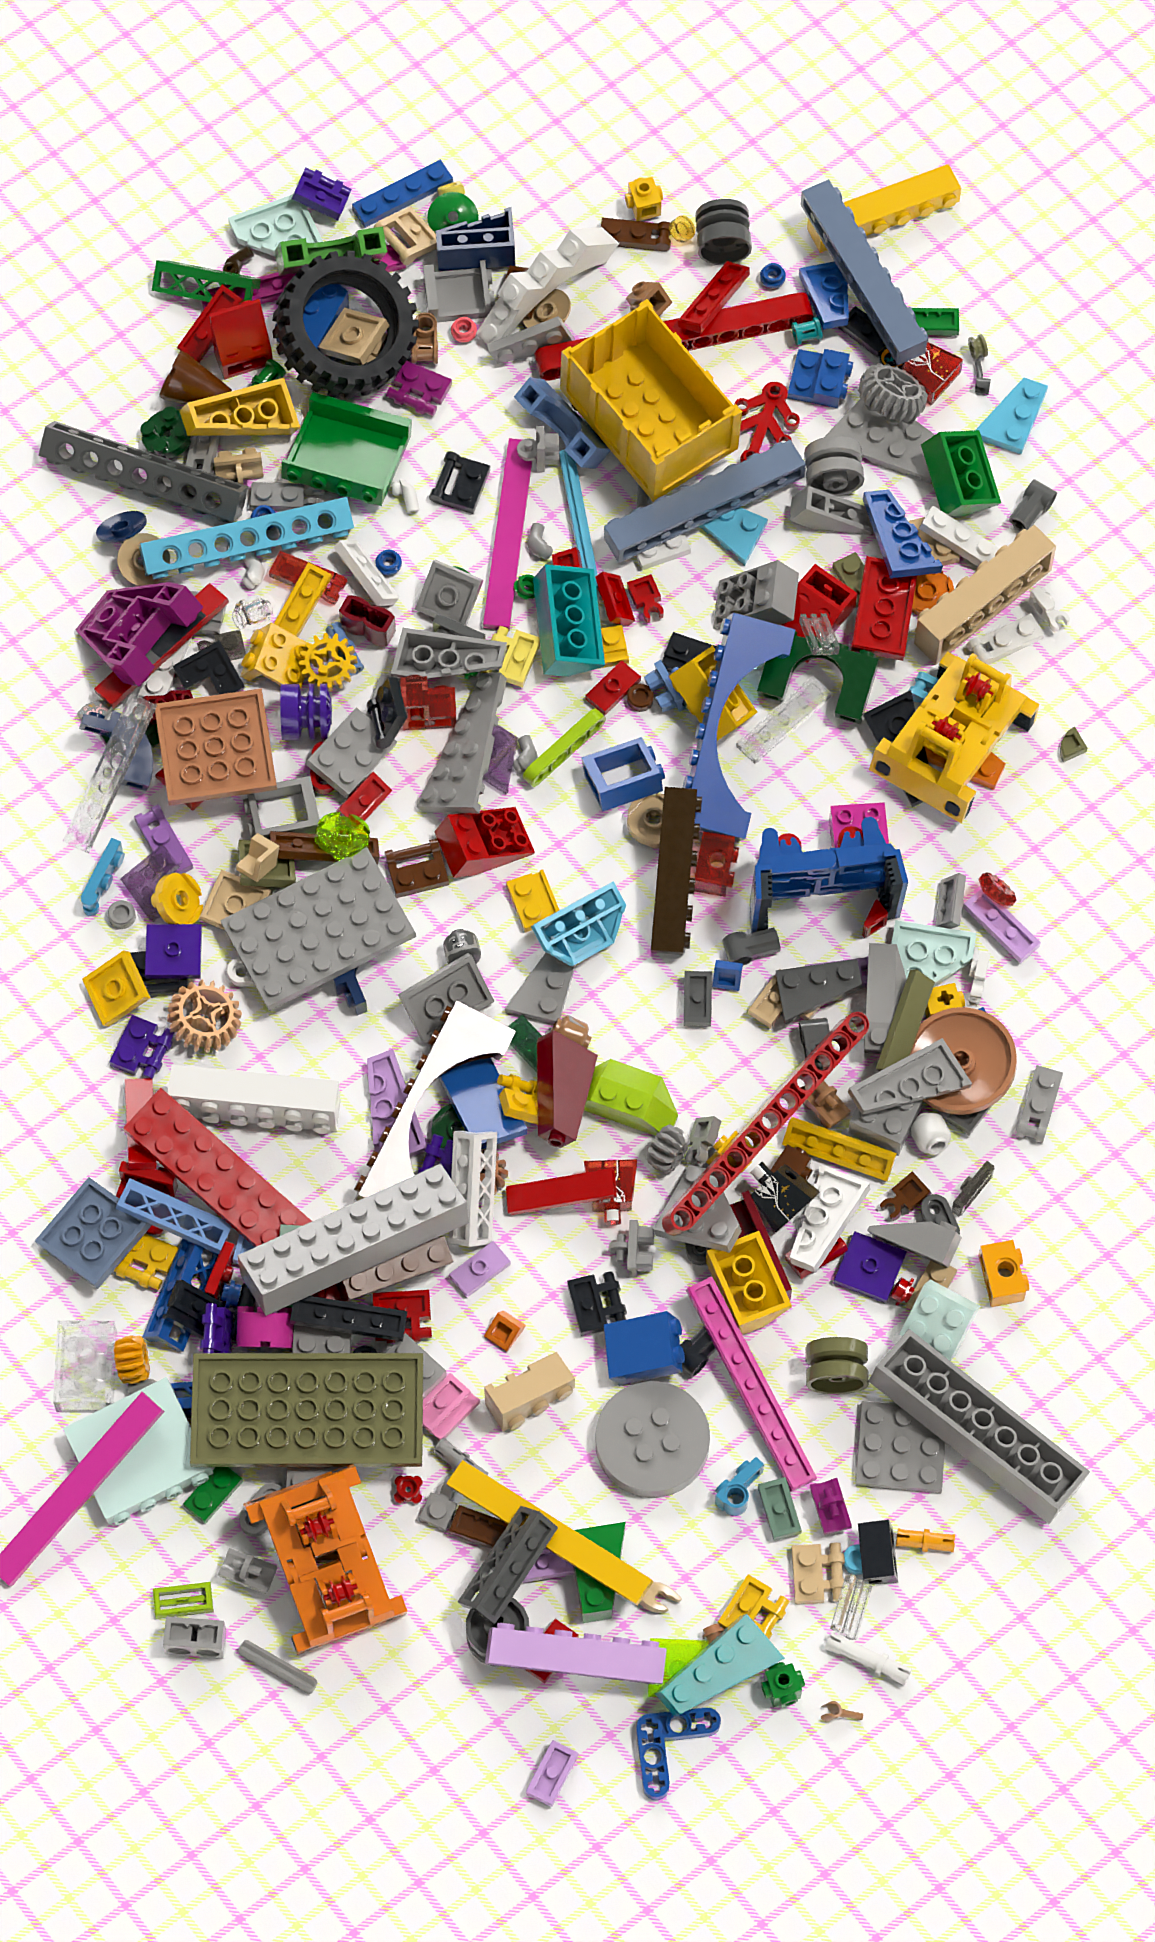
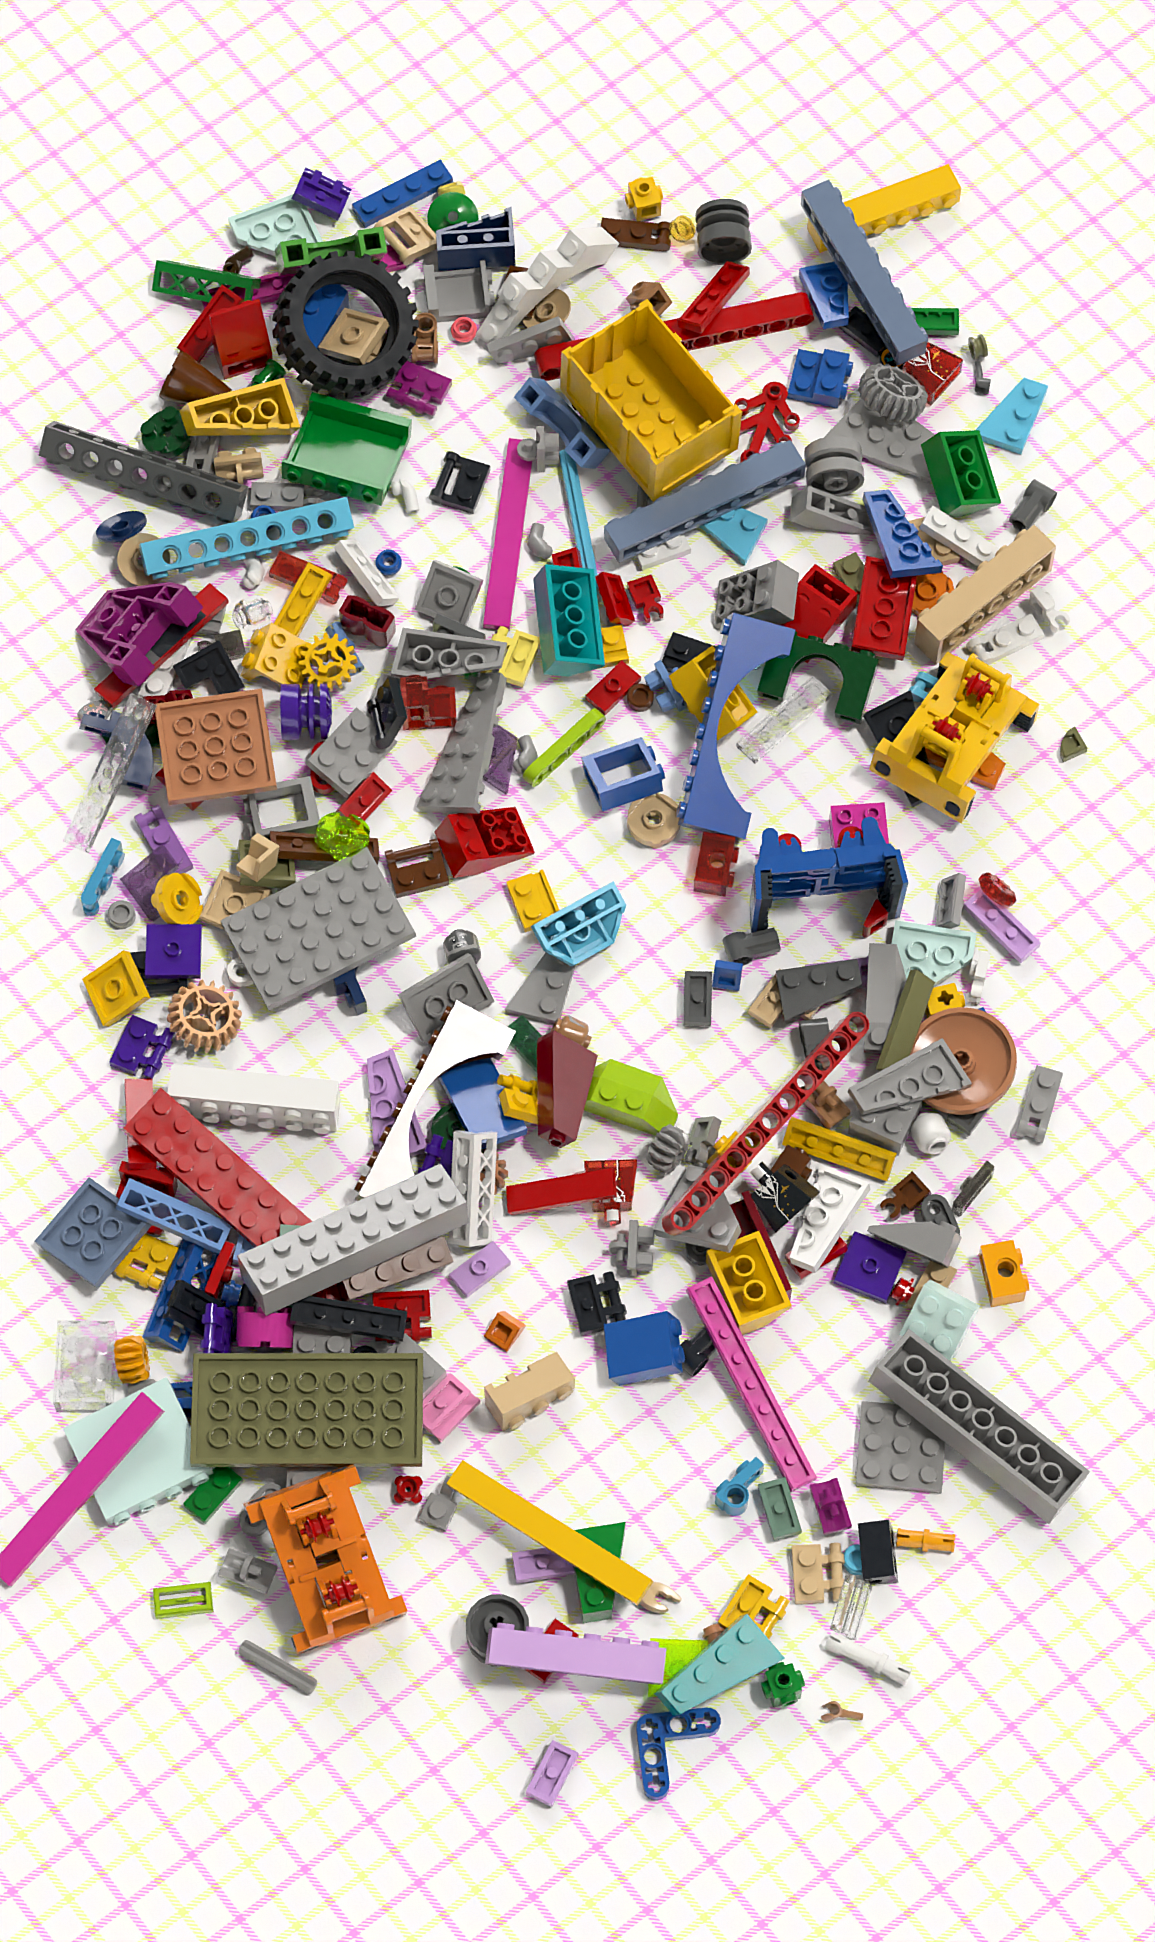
(194, 1637): light grey brick -> none
(454, 1456): light grey pin -> none
(477, 1527): reddish brown plate -> none
(510, 1564): dark grey fence -> none
(525, 580): green plate -> none
(652, 1439): light grey brick -> none
(674, 871): dark brown brick -> none
(773, 269): blue plate -> none
(815, 333): teal bush -> none
(824, 634): clear tile -> none
(837, 1365): olive wheel -> none

